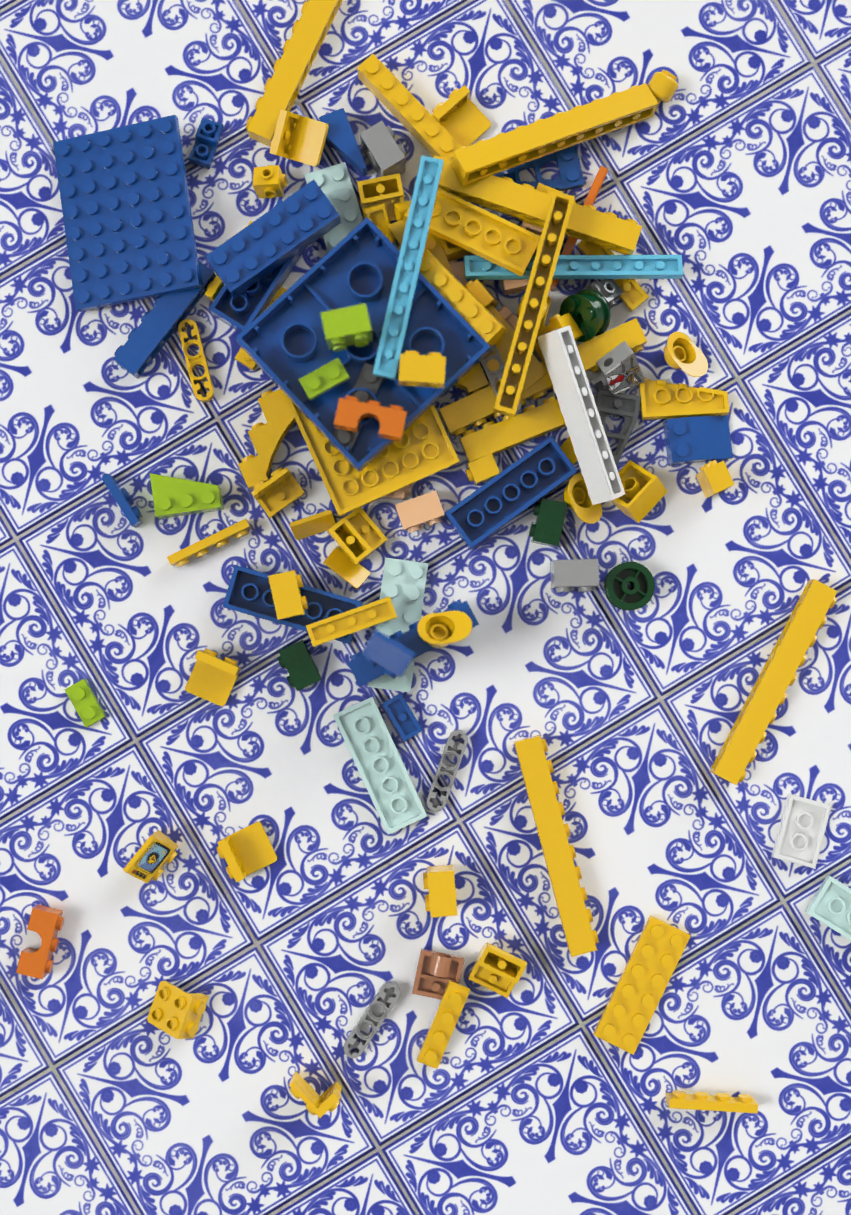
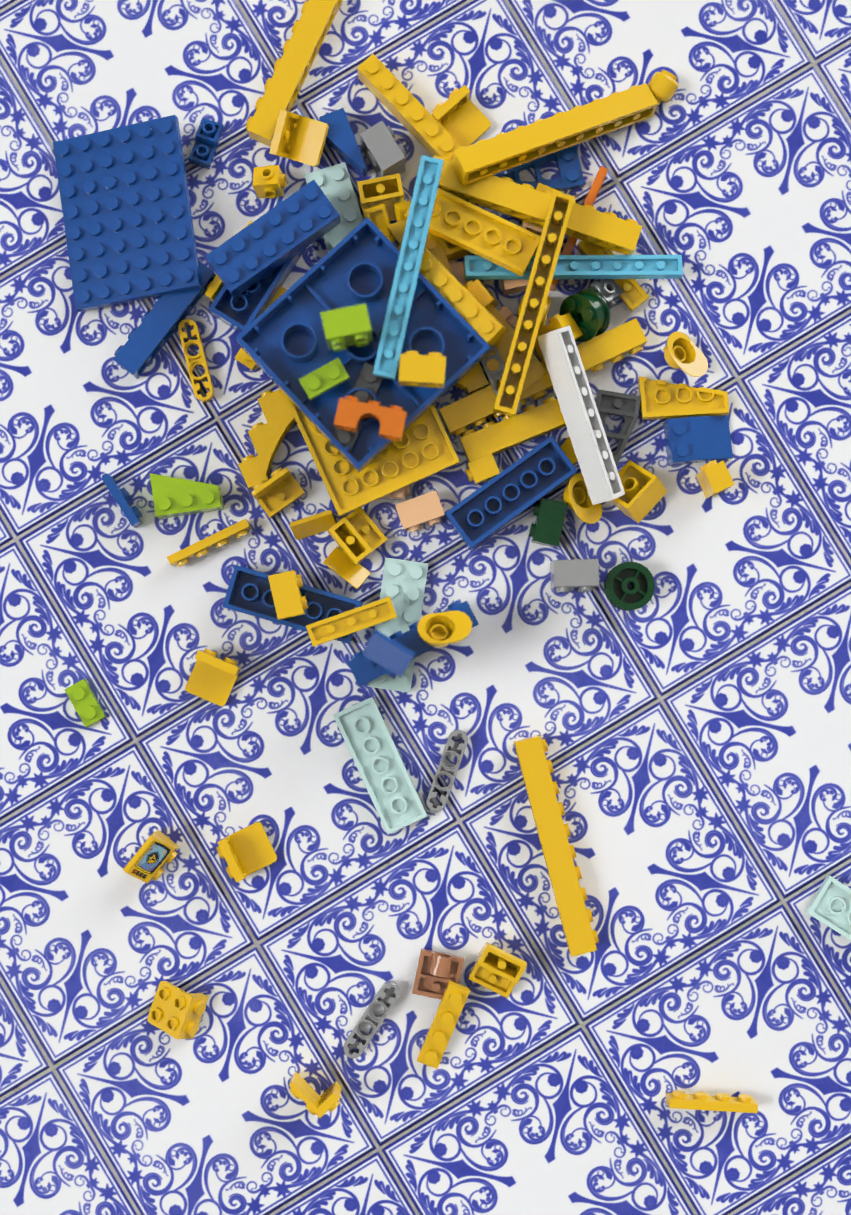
(45, 922): orange arch -> none
(299, 665): dark green brick -> none
(402, 717): blue plate -> none
(442, 891): yellow brick -> none
(618, 370): torso -> none
(641, 984): yellow plate -> none
(773, 682): yellow brick -> none
(801, 831): white tile -> none

